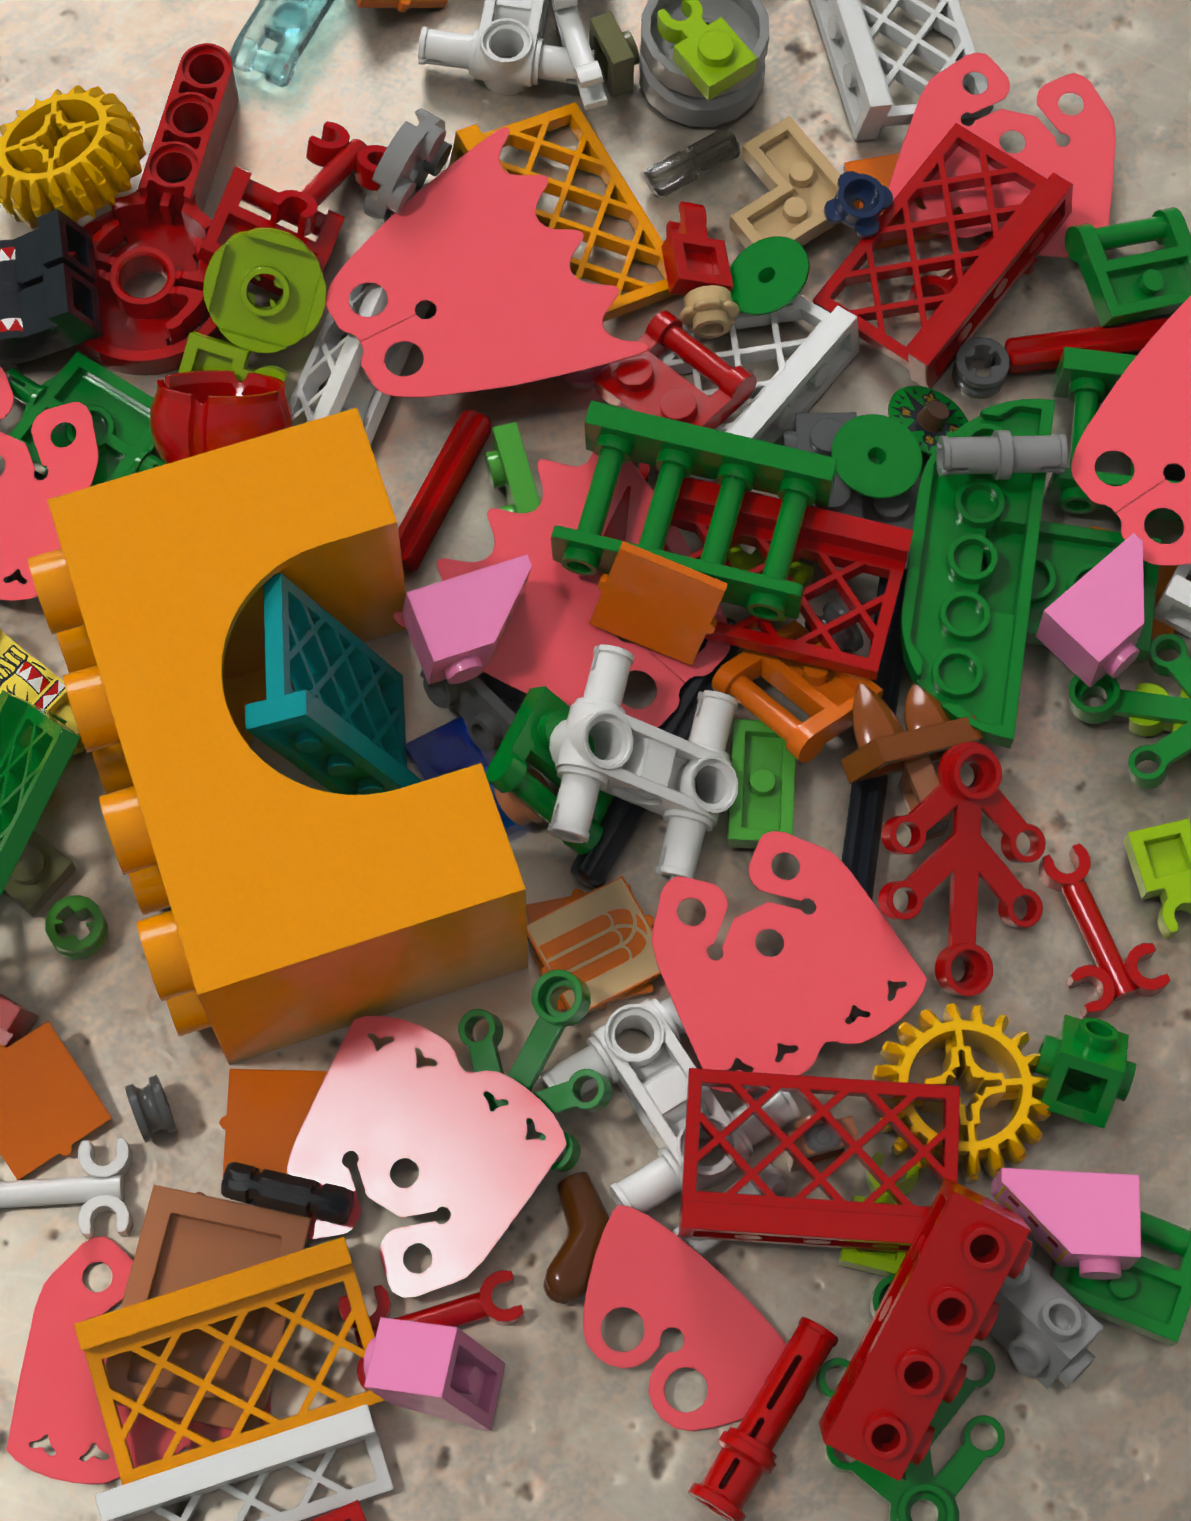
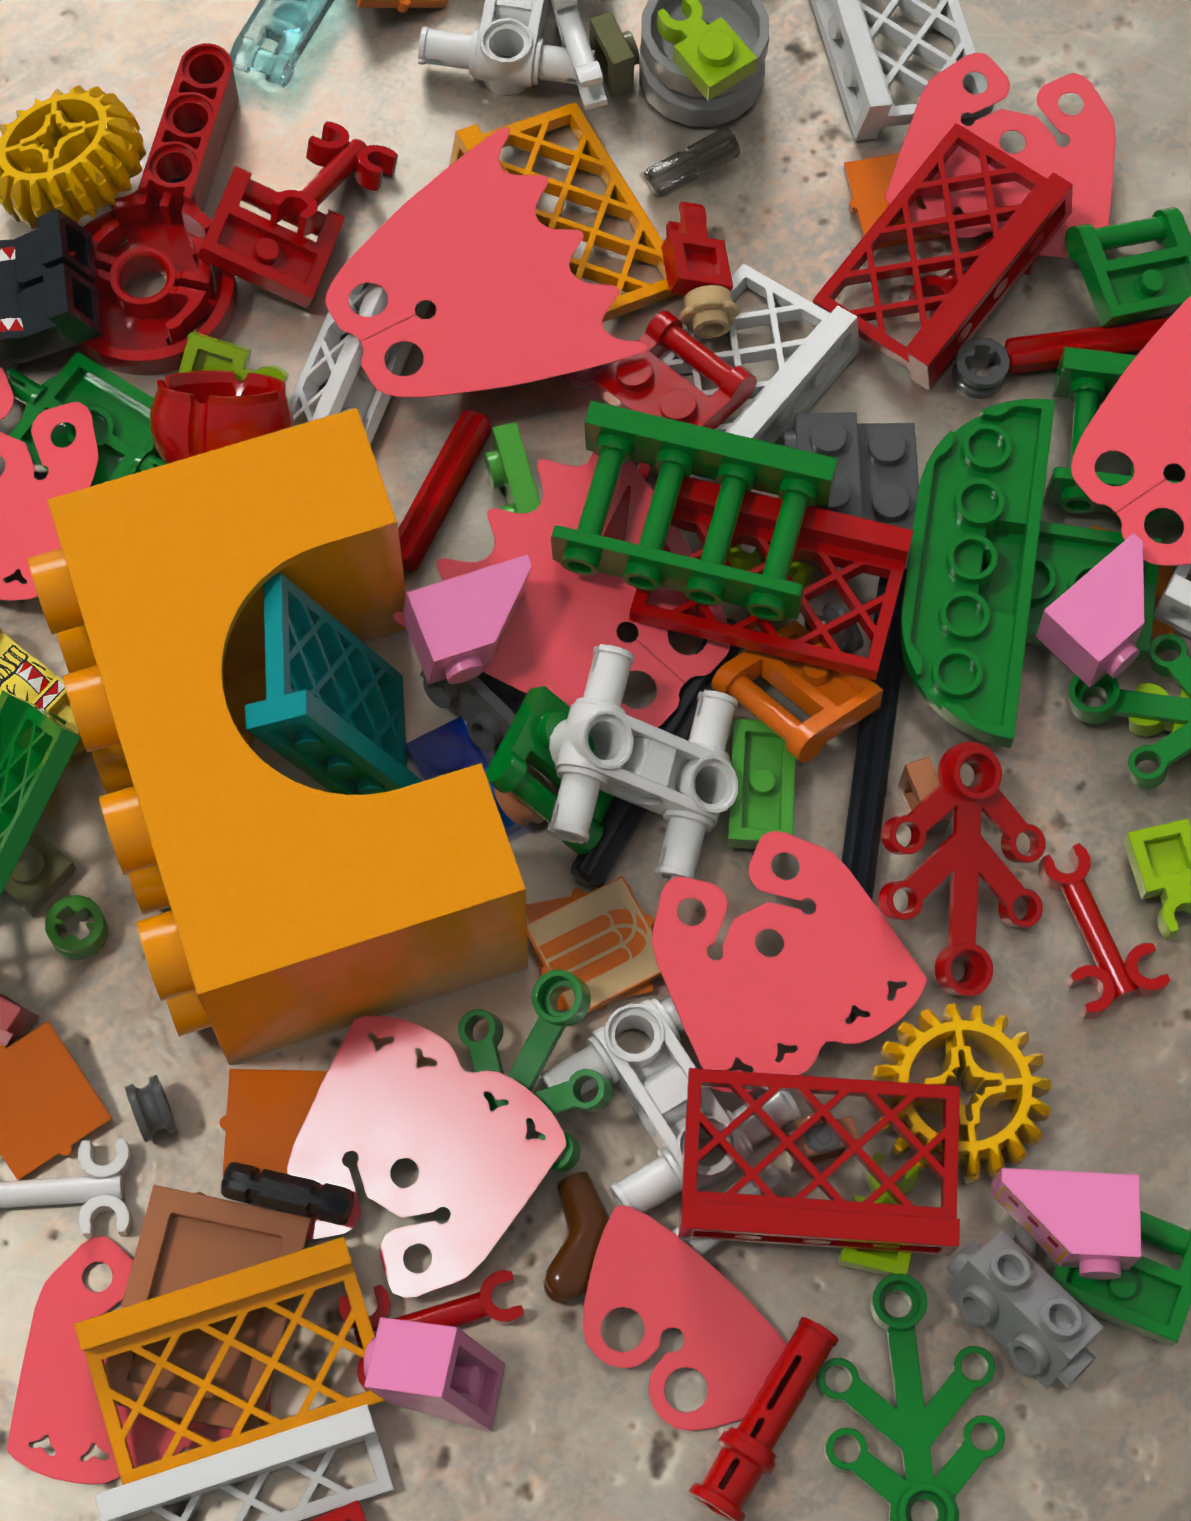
(234, 307): lime plate -> none
(406, 164): light grey plate -> none
(657, 603): orange piece -> none
(768, 275): green piece -> none
(798, 185): tan plate -> none
(864, 189): dark blue plate -> none
(877, 456): green piece -> none
(884, 743): dark orange tile -> none
(925, 414): piece -> none
(925, 1330): red brick -> none
(1002, 454): light grey pin -> none
(1085, 1069): green brick -> none

